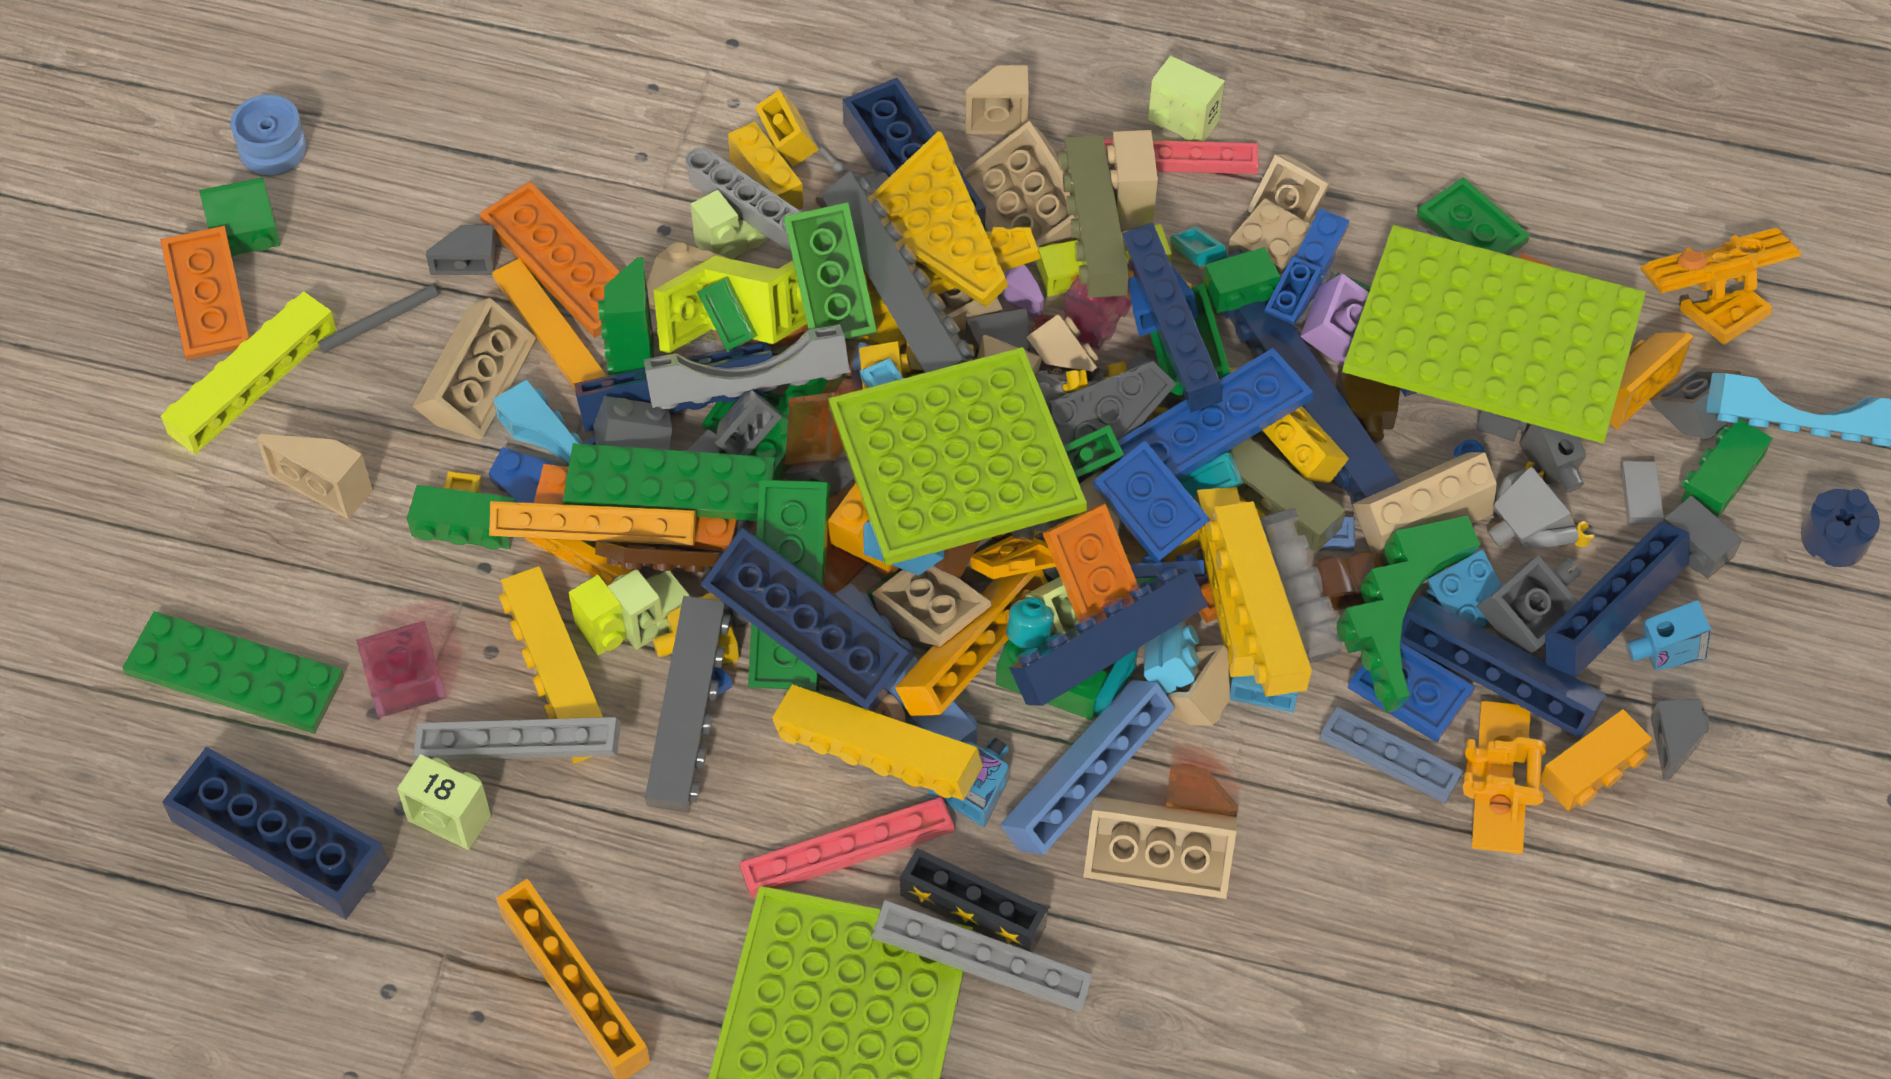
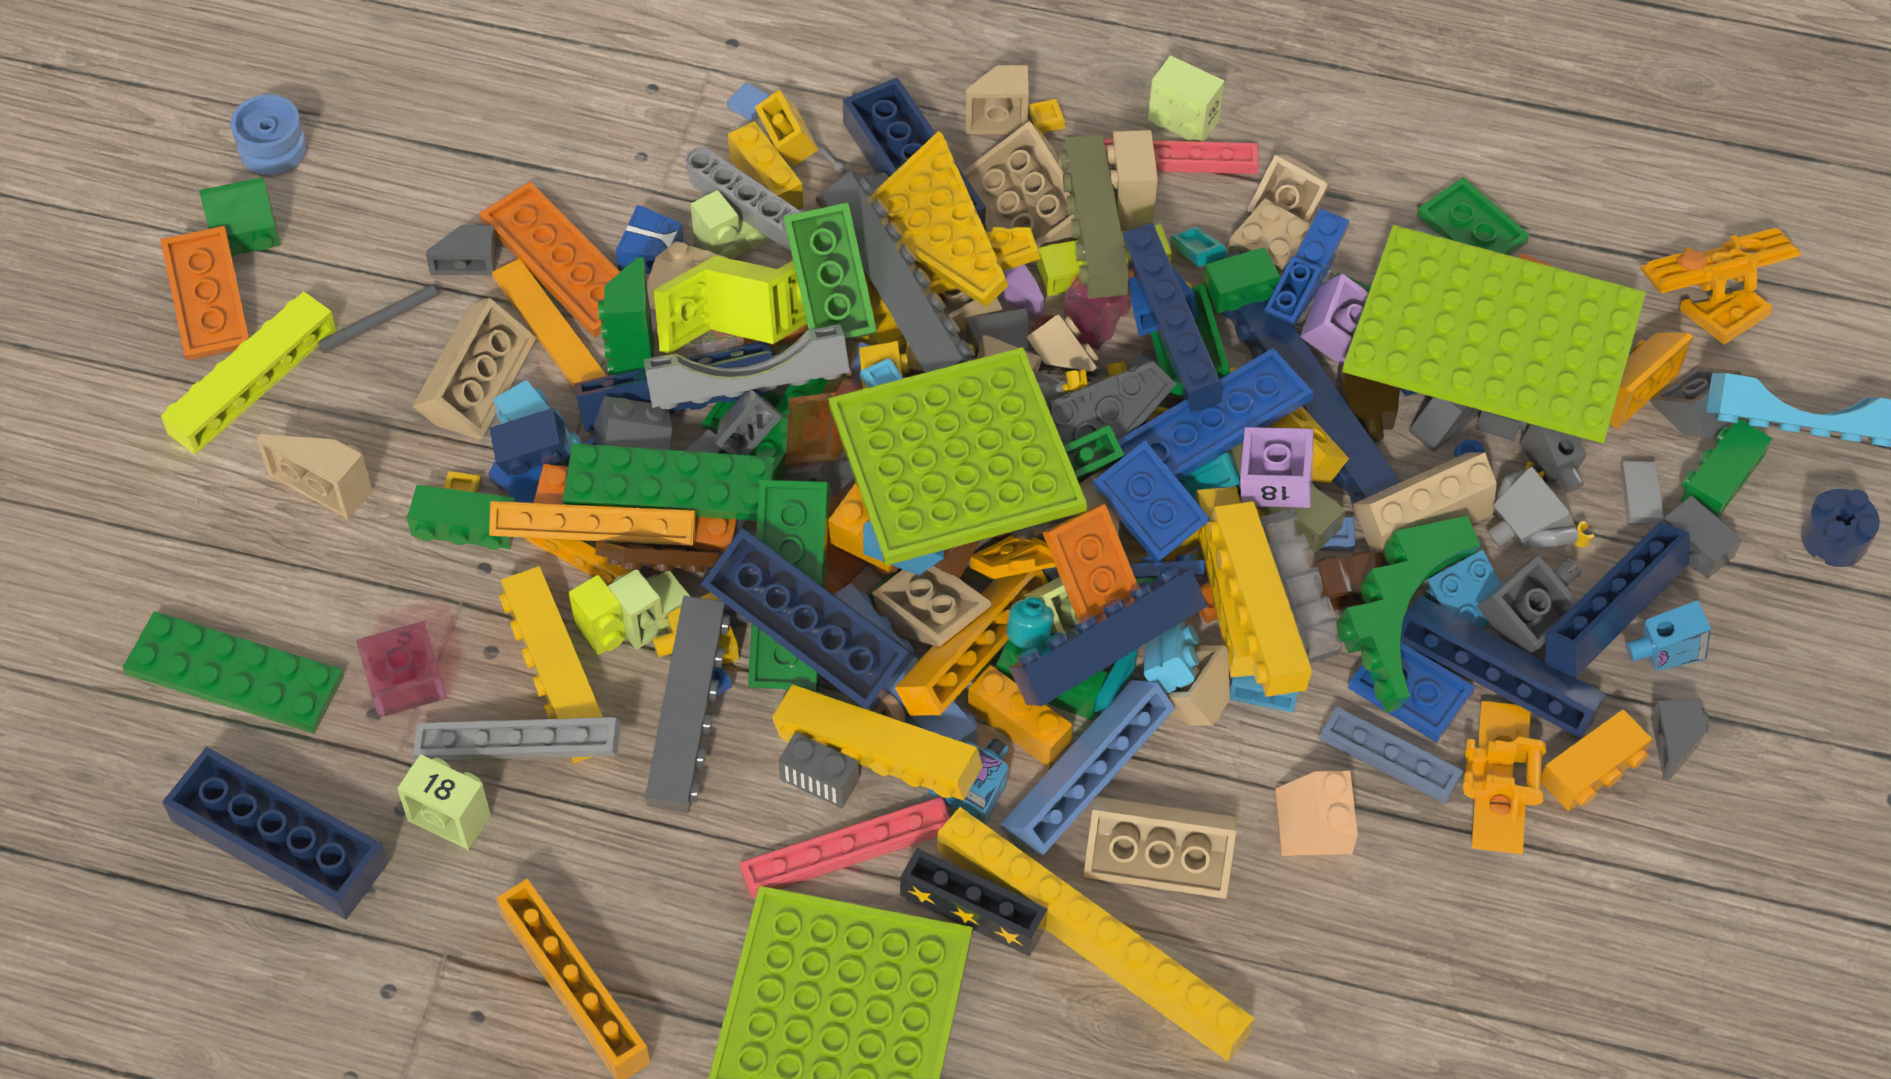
(529, 442): none -> dark blue brick
(647, 237): none -> blue torso
(727, 313): green tile -> none
(745, 100): none -> medium blue tile
(818, 770): none -> dark grey brick
(982, 956): light grey plate -> none
(1031, 727): none -> light orange brick
(1046, 115): none -> yellow tile
(1099, 936): none -> yellow brick
(1197, 791): clear orange slope -> none
(1277, 467): none -> lavender brick
(1317, 814): none -> light nougat slope
(1441, 422): none -> dark grey slope

